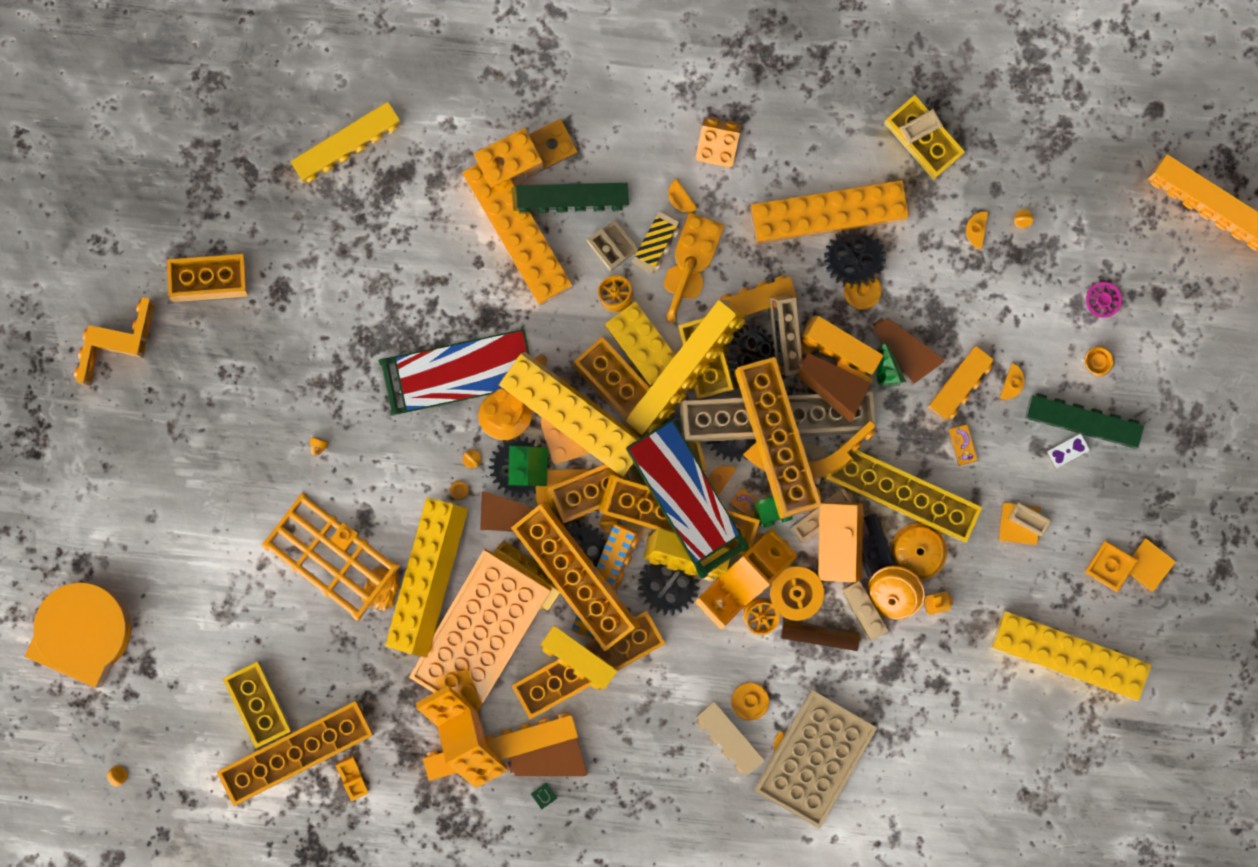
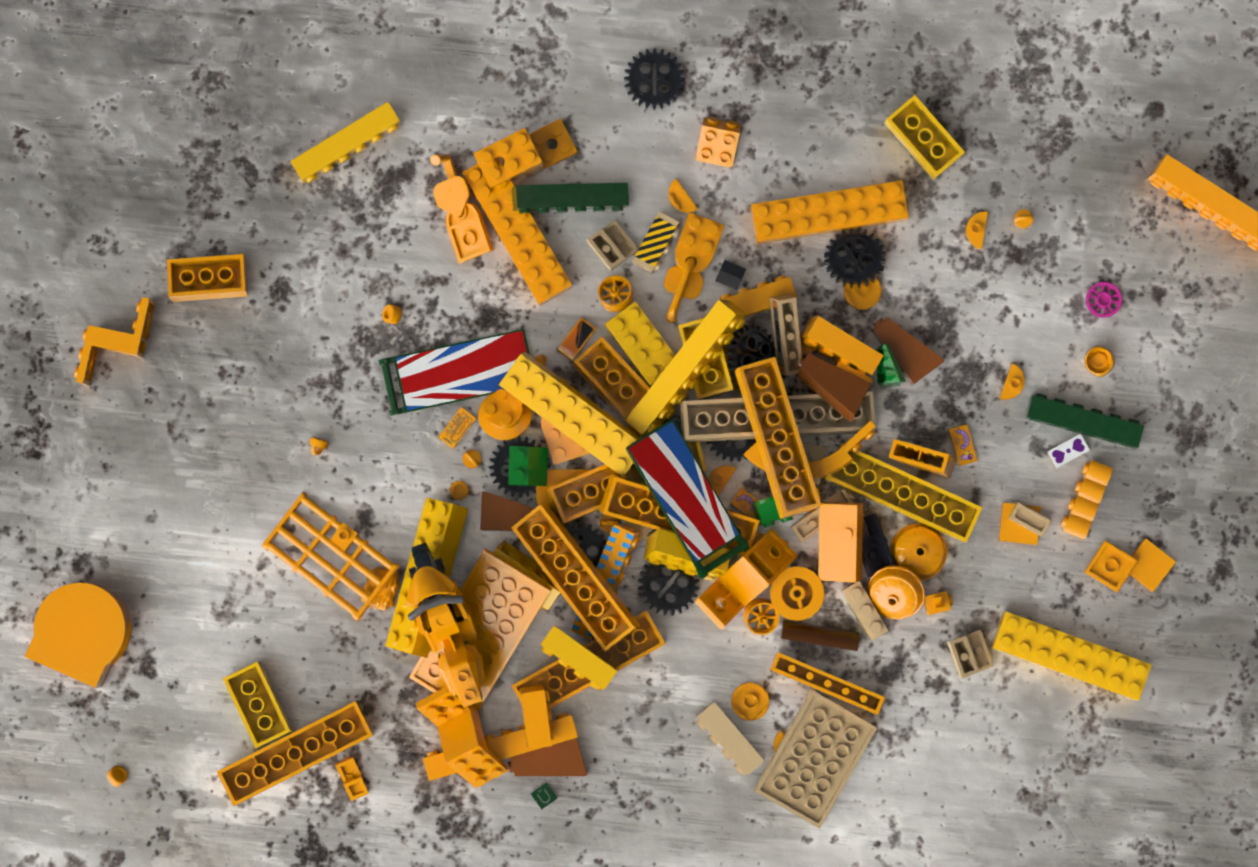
(391, 314): none -> light orange tile
(457, 428): none -> light orange tile
(460, 662): none -> light orange piece
(463, 217): none -> light orange plate
(536, 717): none -> light orange brick
(576, 339): none -> slope
(671, 79): none -> black gear
(730, 274): none -> black piece
(827, 683): none -> light orange brick
(921, 126): tan tile -> none
(922, 458): none -> light orange brick
(960, 383): light orange brick -> none
(970, 654): none -> tan brick
(1087, 499): none -> light orange brick

